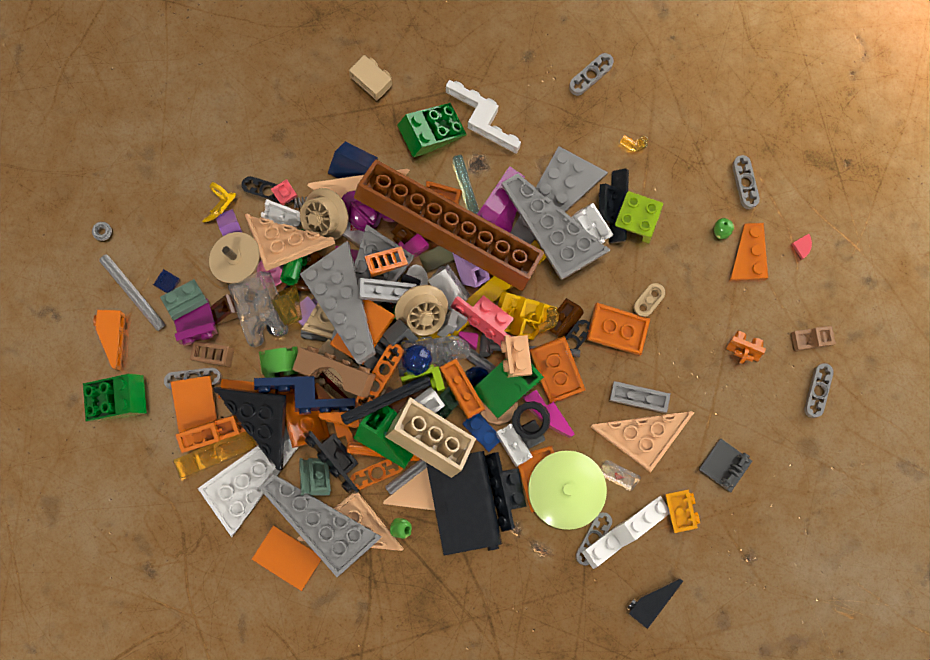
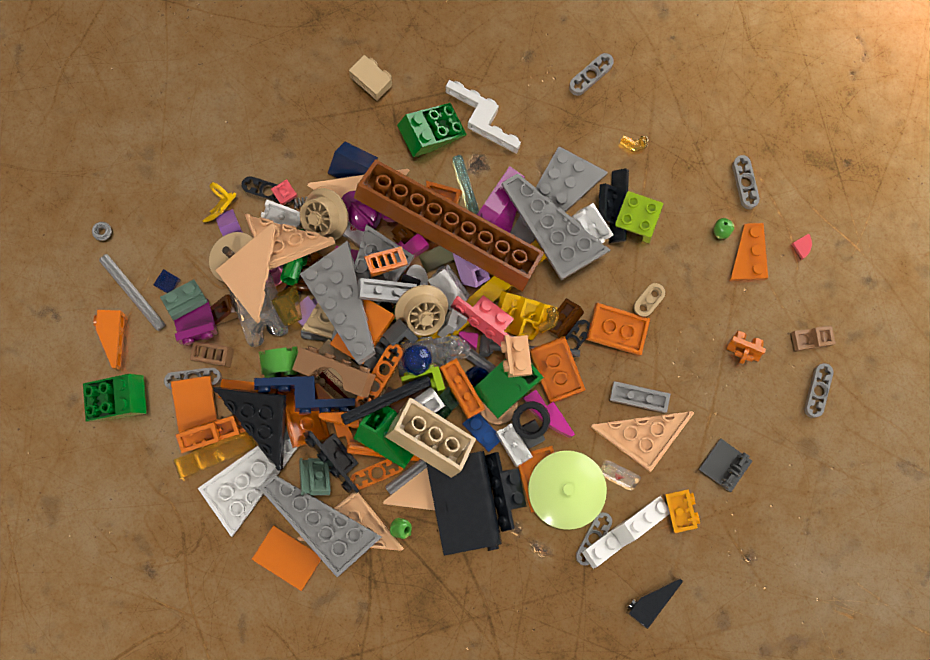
(249, 270): none -> light nougat tile

